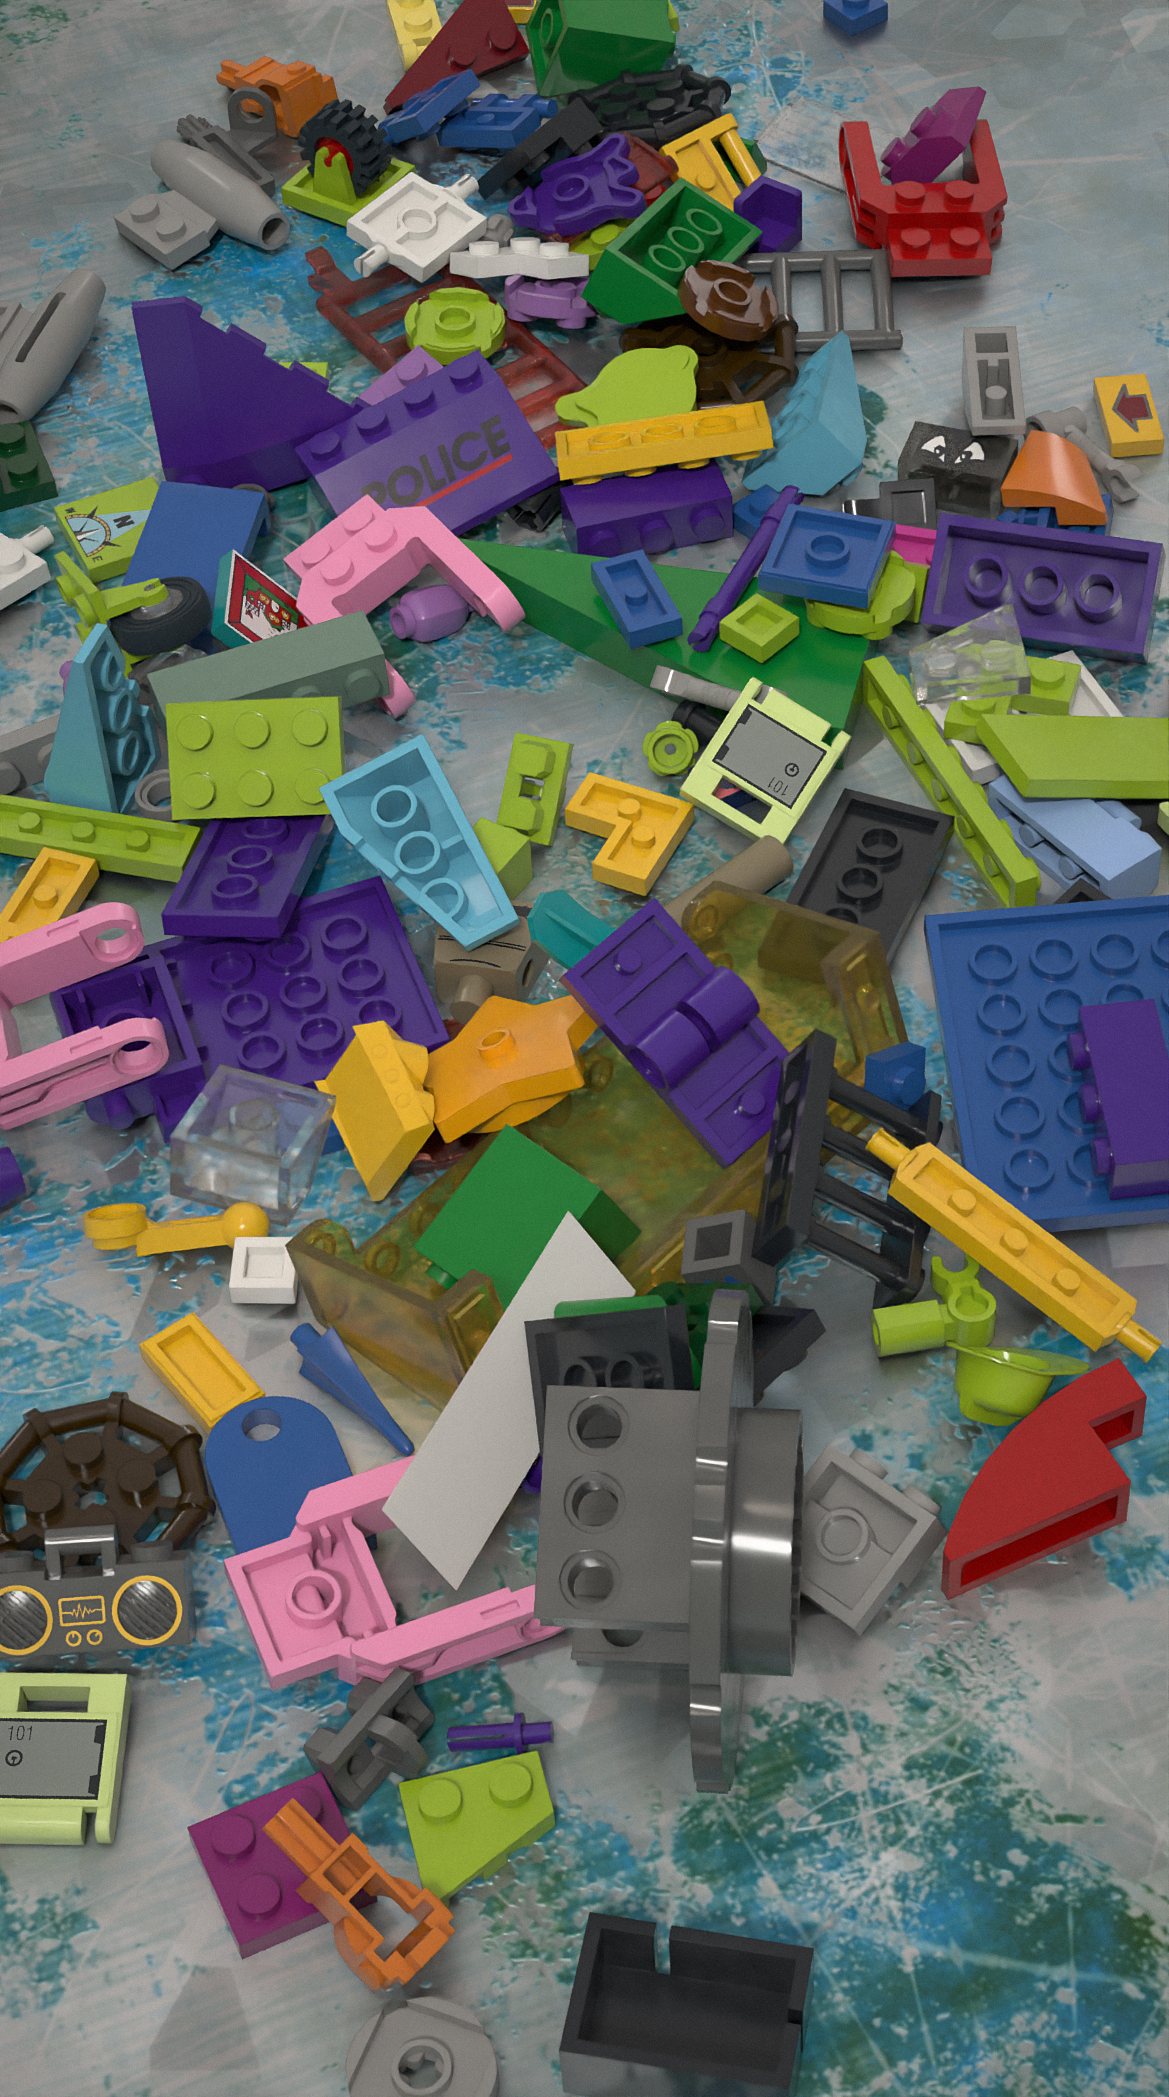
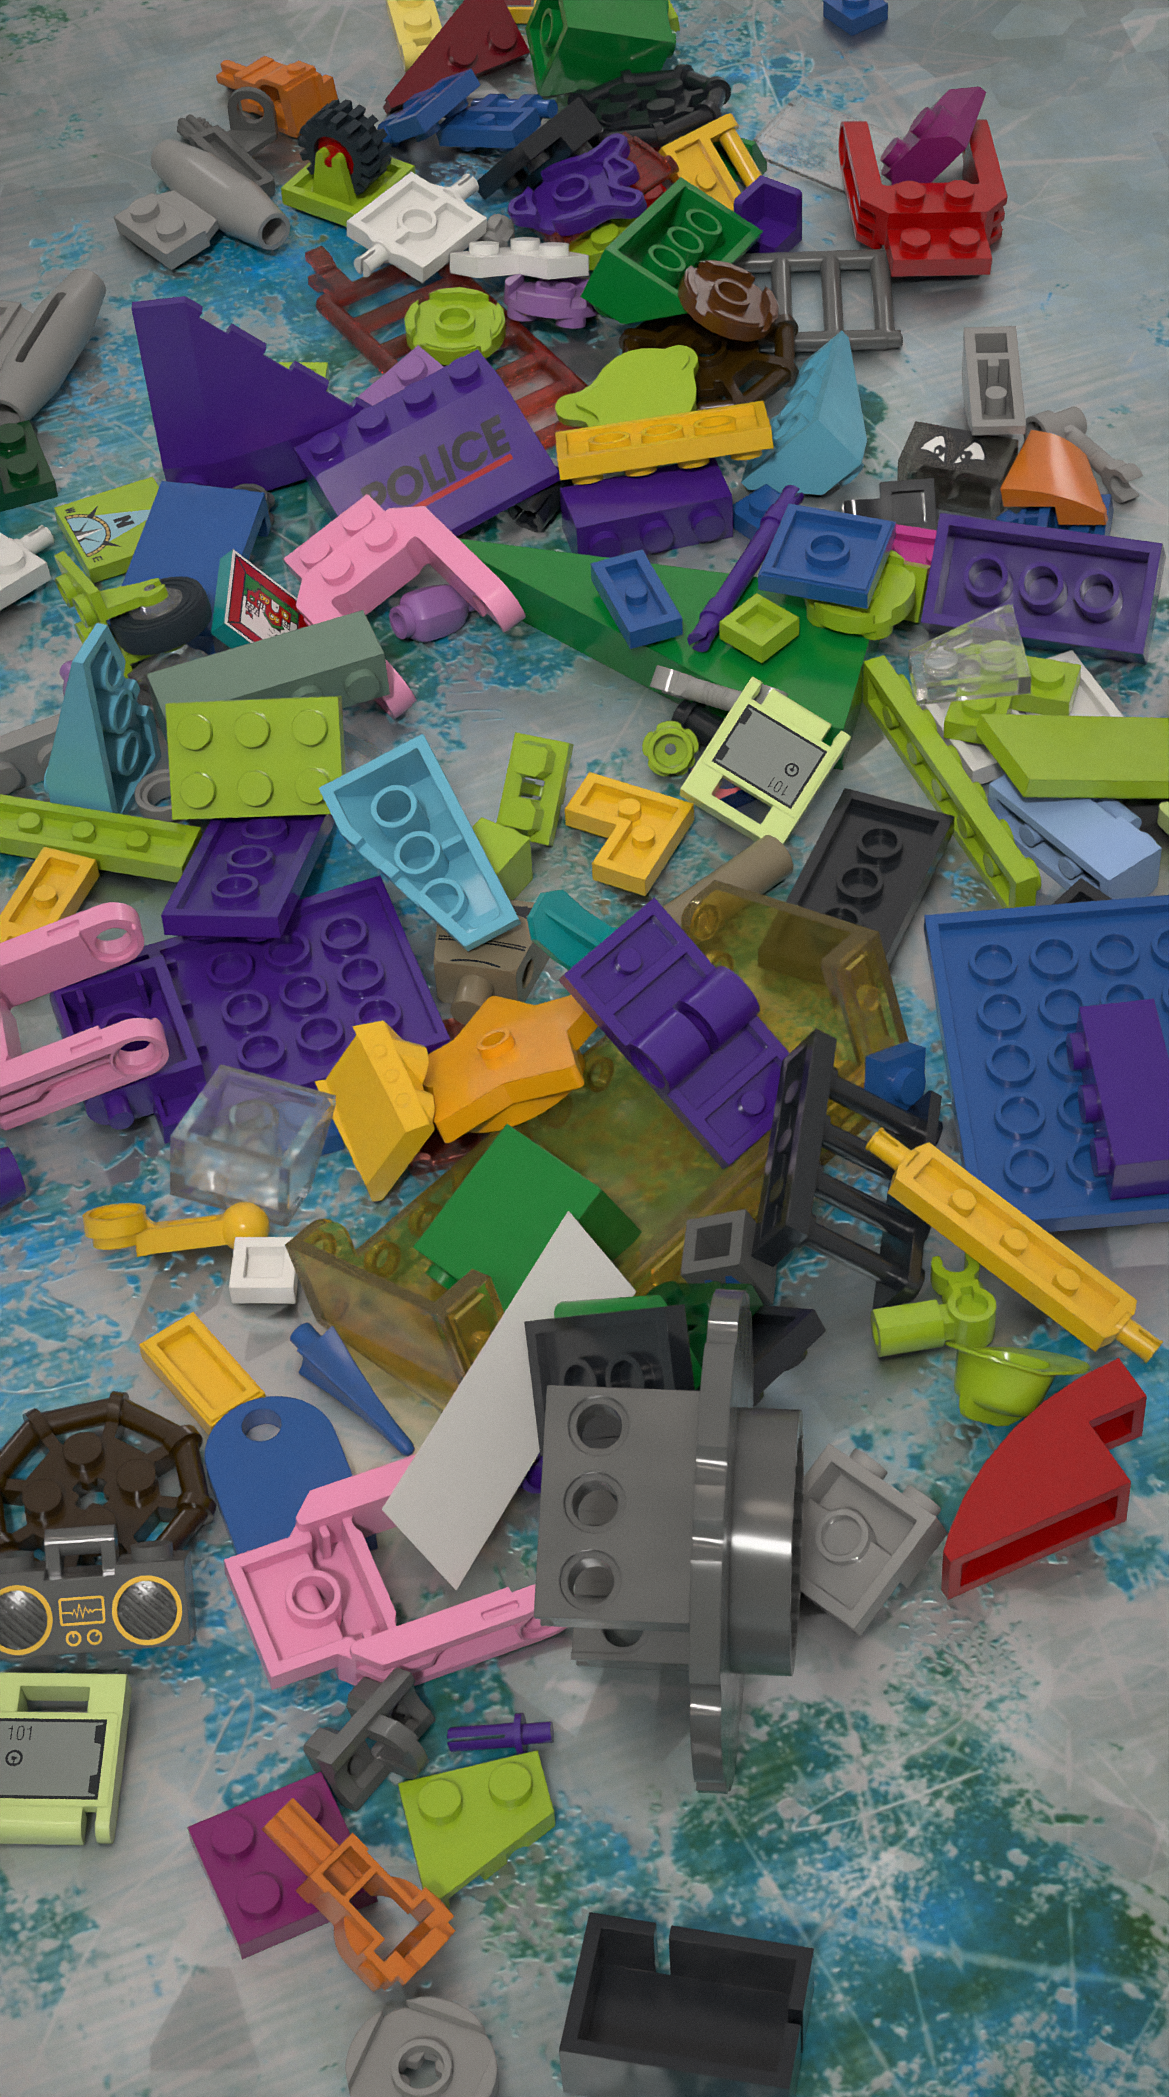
(1128, 415): yellow tile -> none

